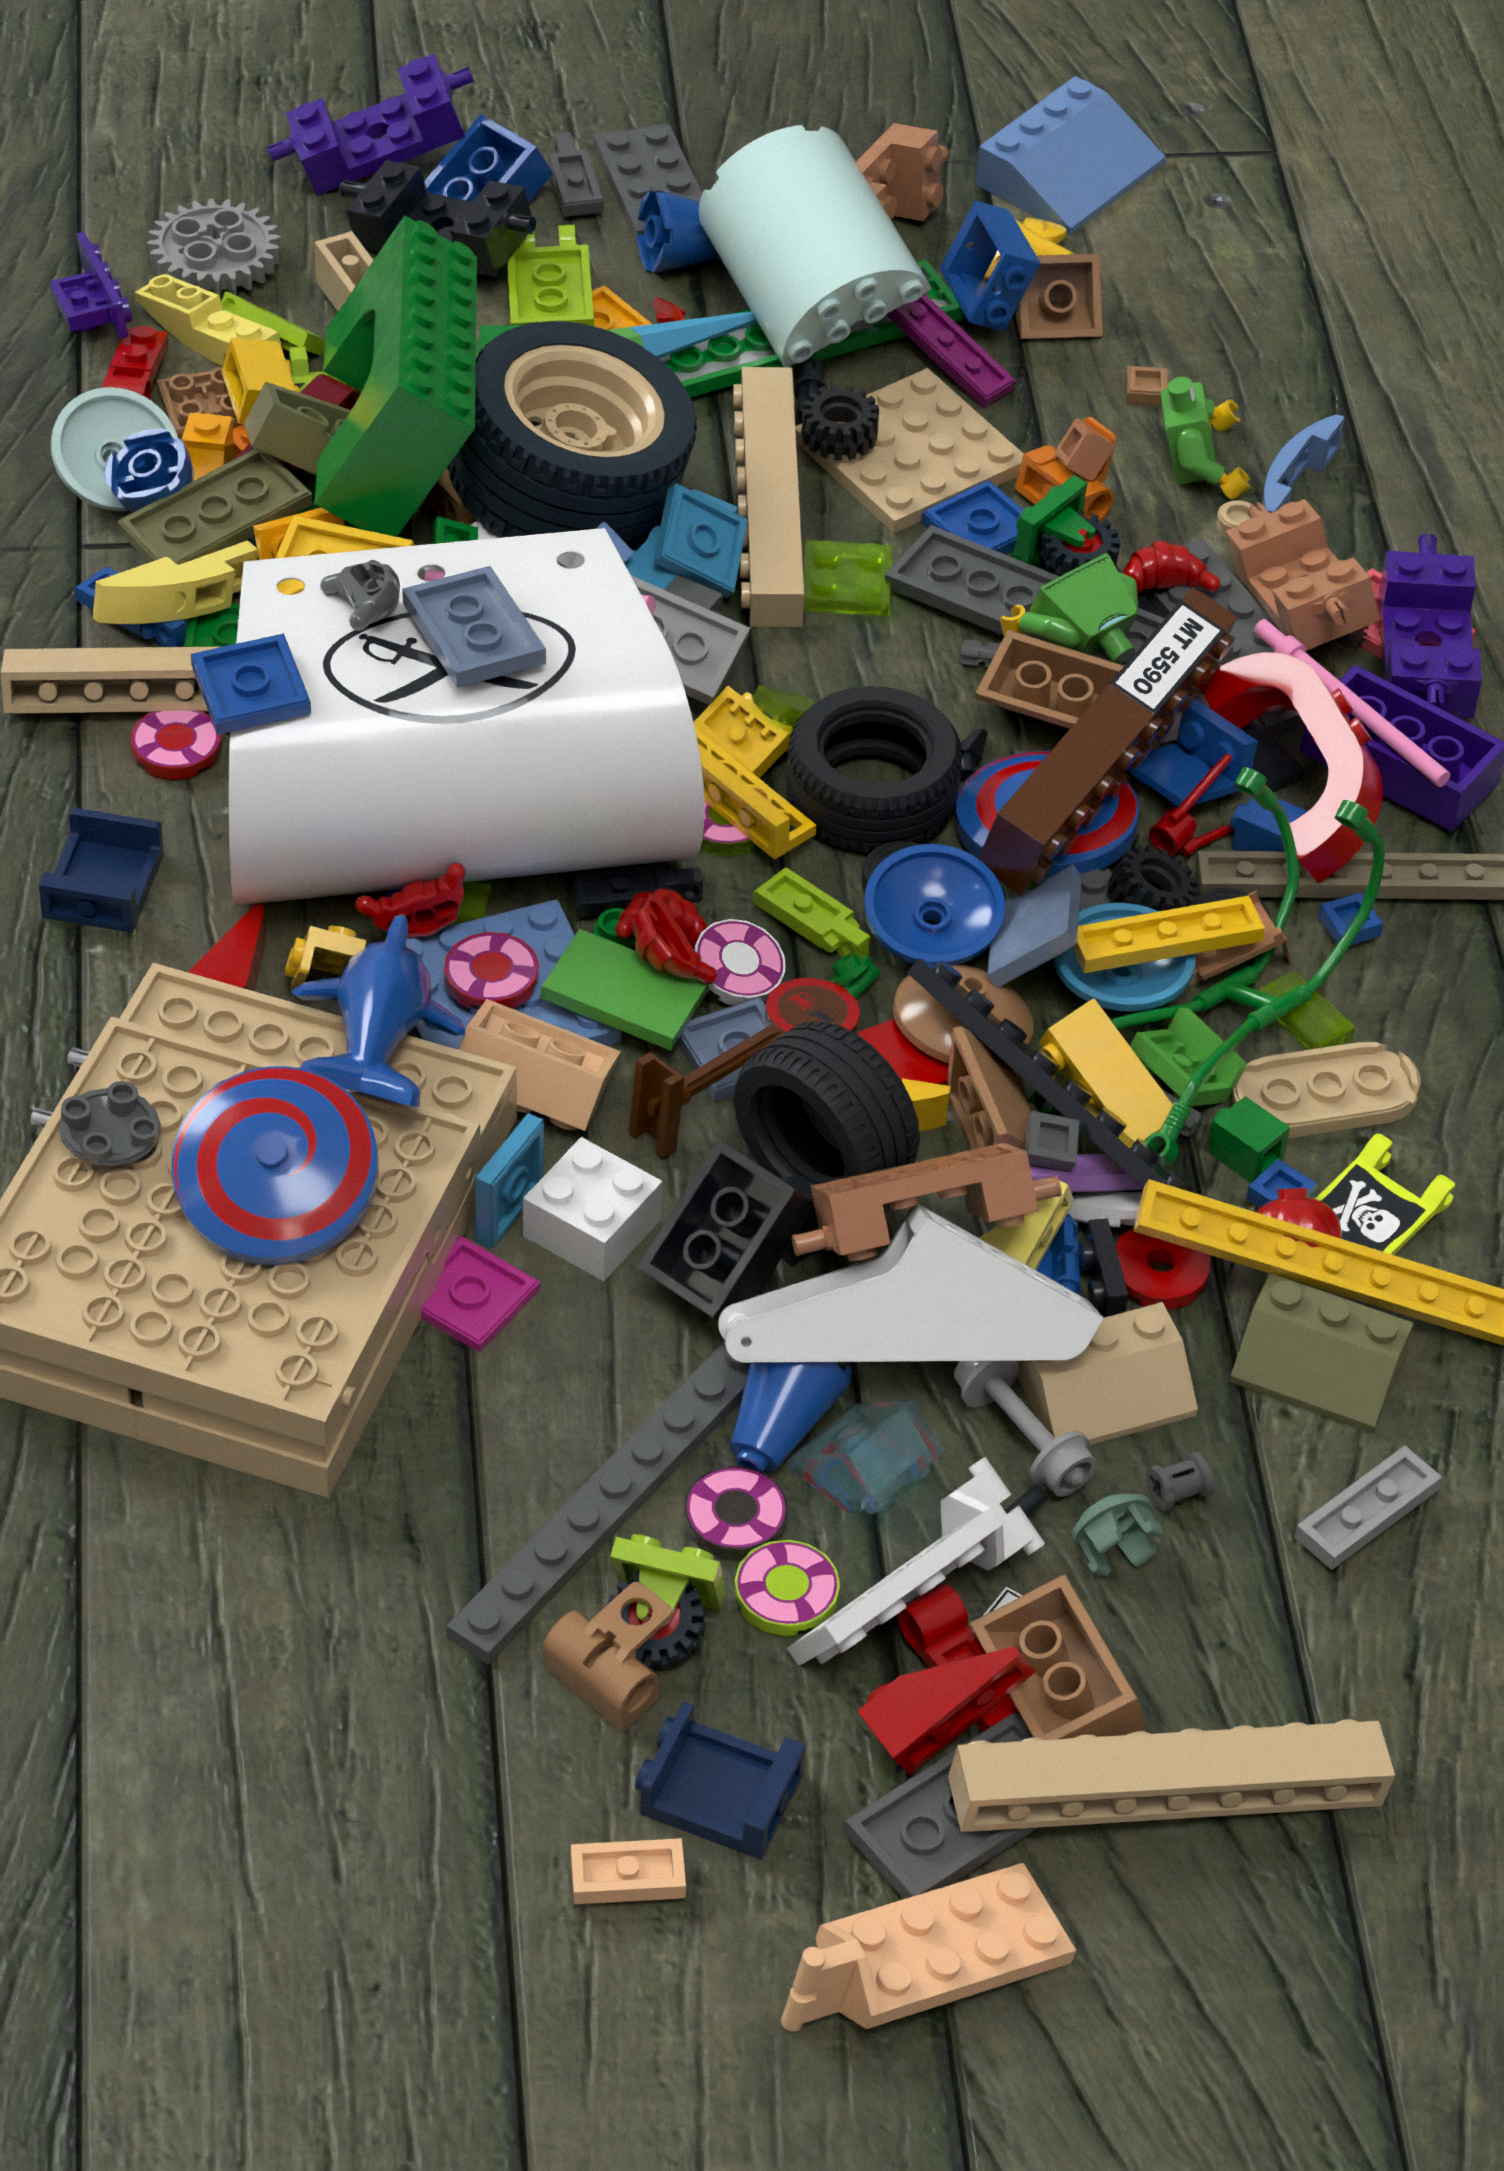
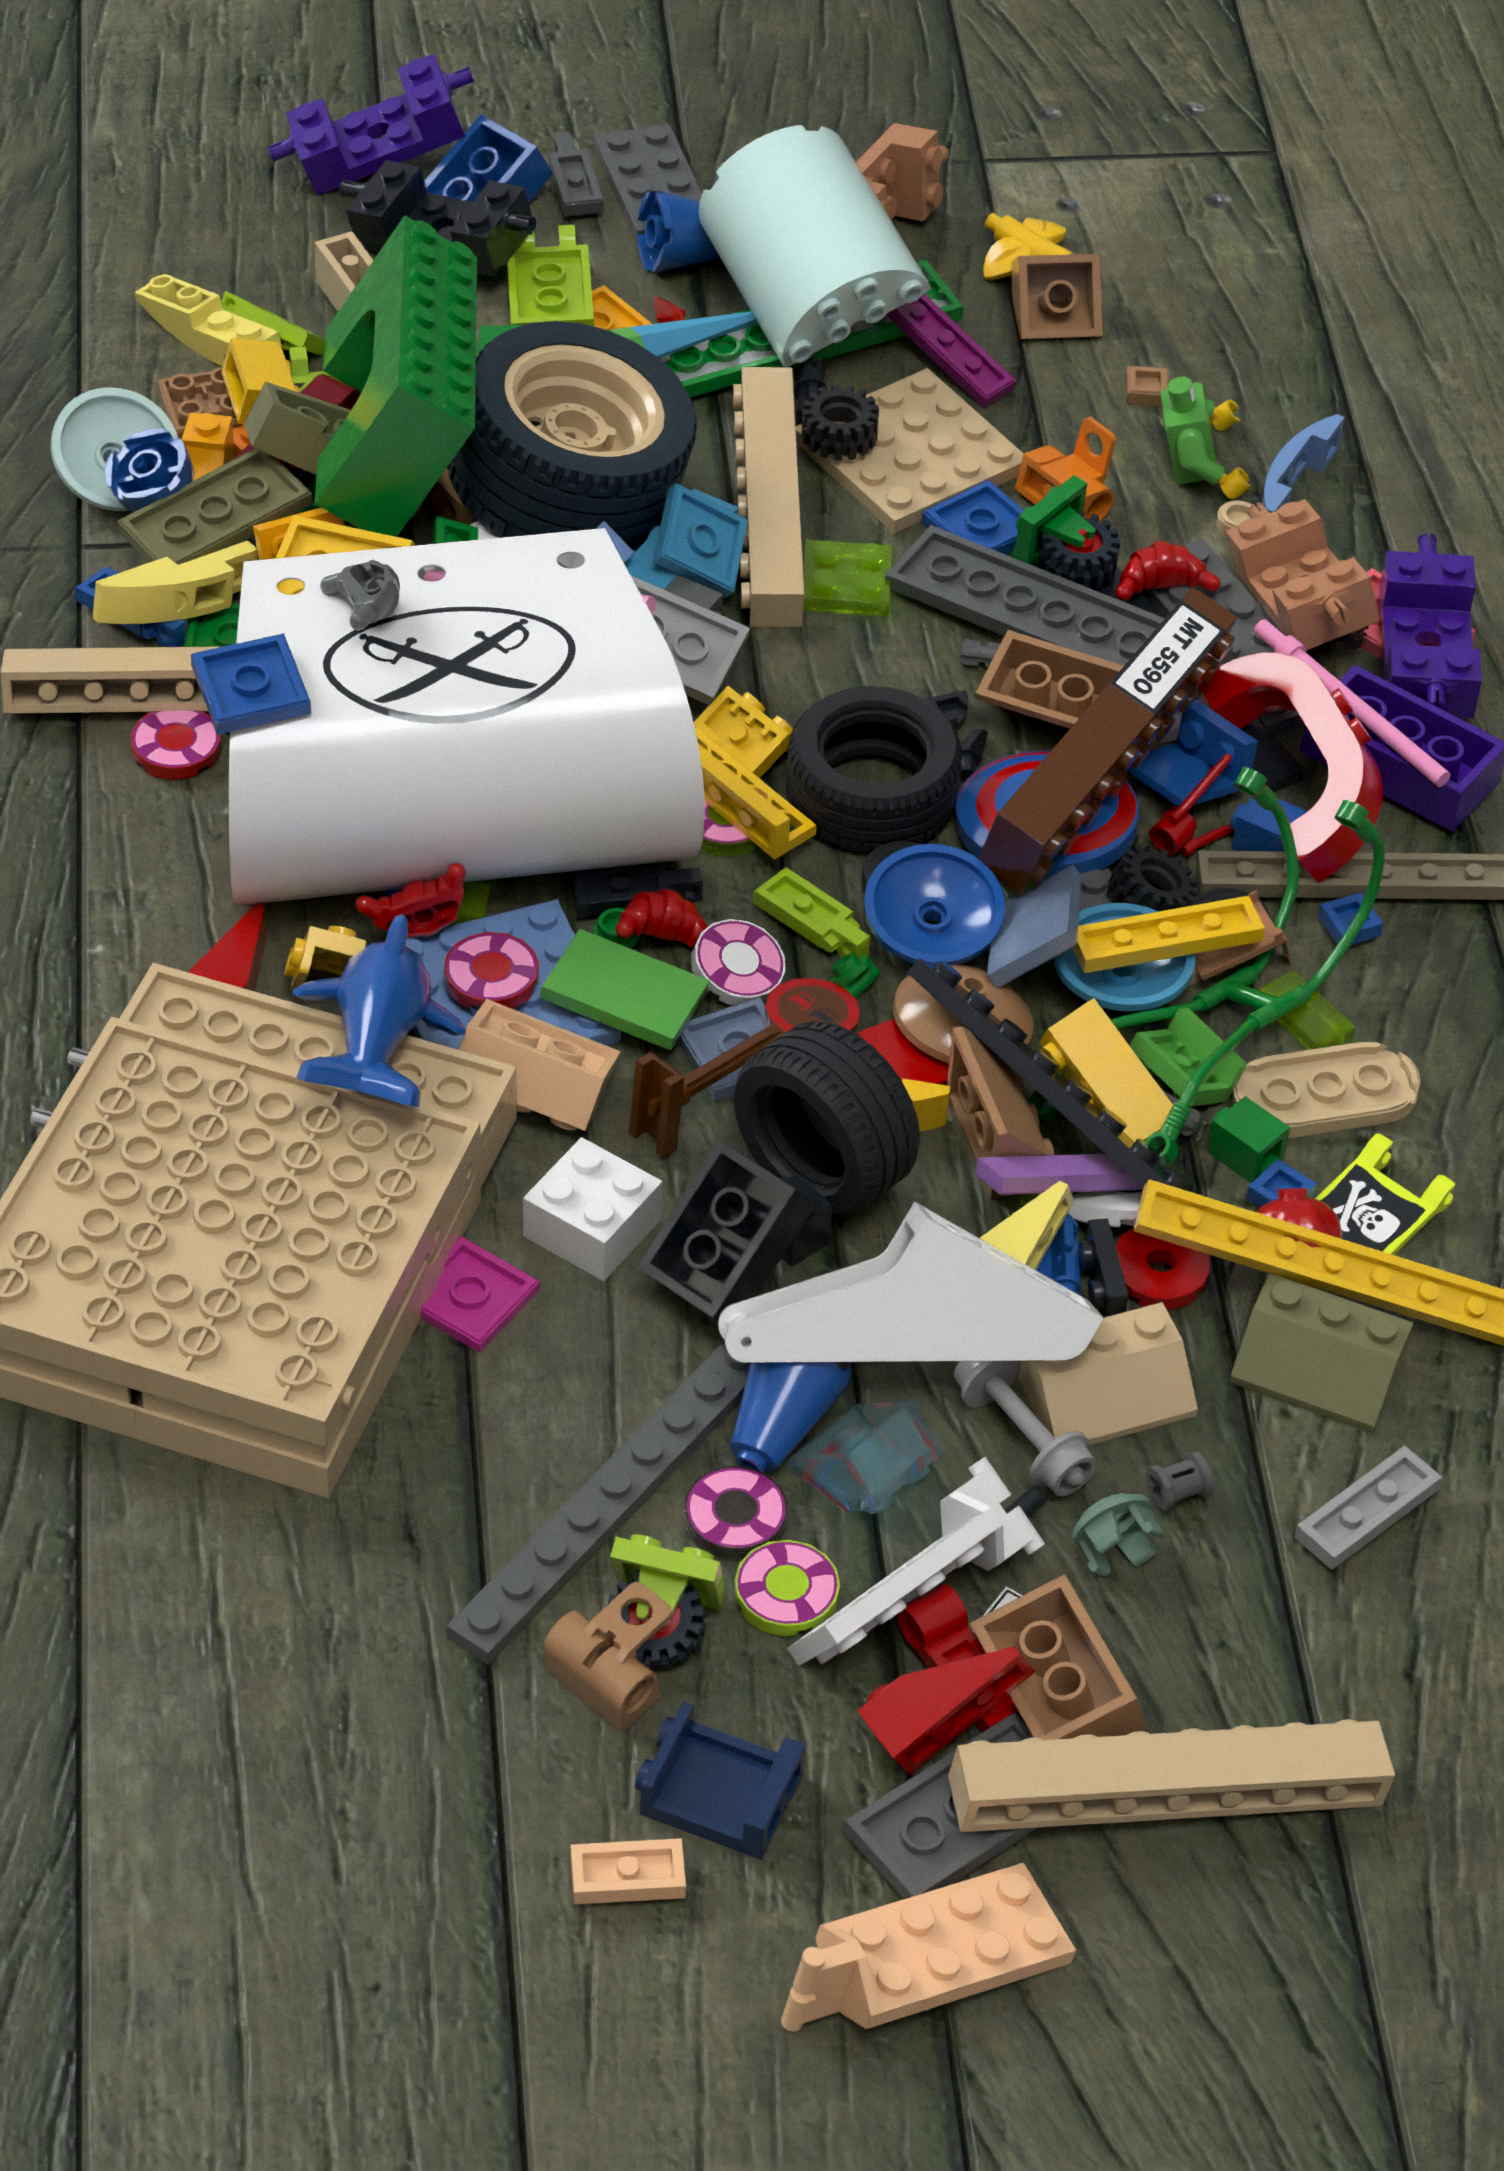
(92, 296): dark purple bracket -> none
(103, 871): dark blue panel -> none
(109, 1125): dark grey dish -> none
(137, 360): red plate -> none
(215, 246): light grey gear -> none
(275, 1165): blue dish -> none
(474, 626): sand blue plate -> none
(507, 1179): dark azure tile -> none
(664, 942): red piece -> none
(781, 705): clear neon green tile -> none
(953, 706): none -> black tile
(964, 267): blue window -> none
(991, 1178): nougat brick -> none
(1051, 1141): dark grey plate -> none
(1067, 156): medium blue slope -> none
(1082, 610): bright green torso -> none
(1084, 449): nougat slope -> none

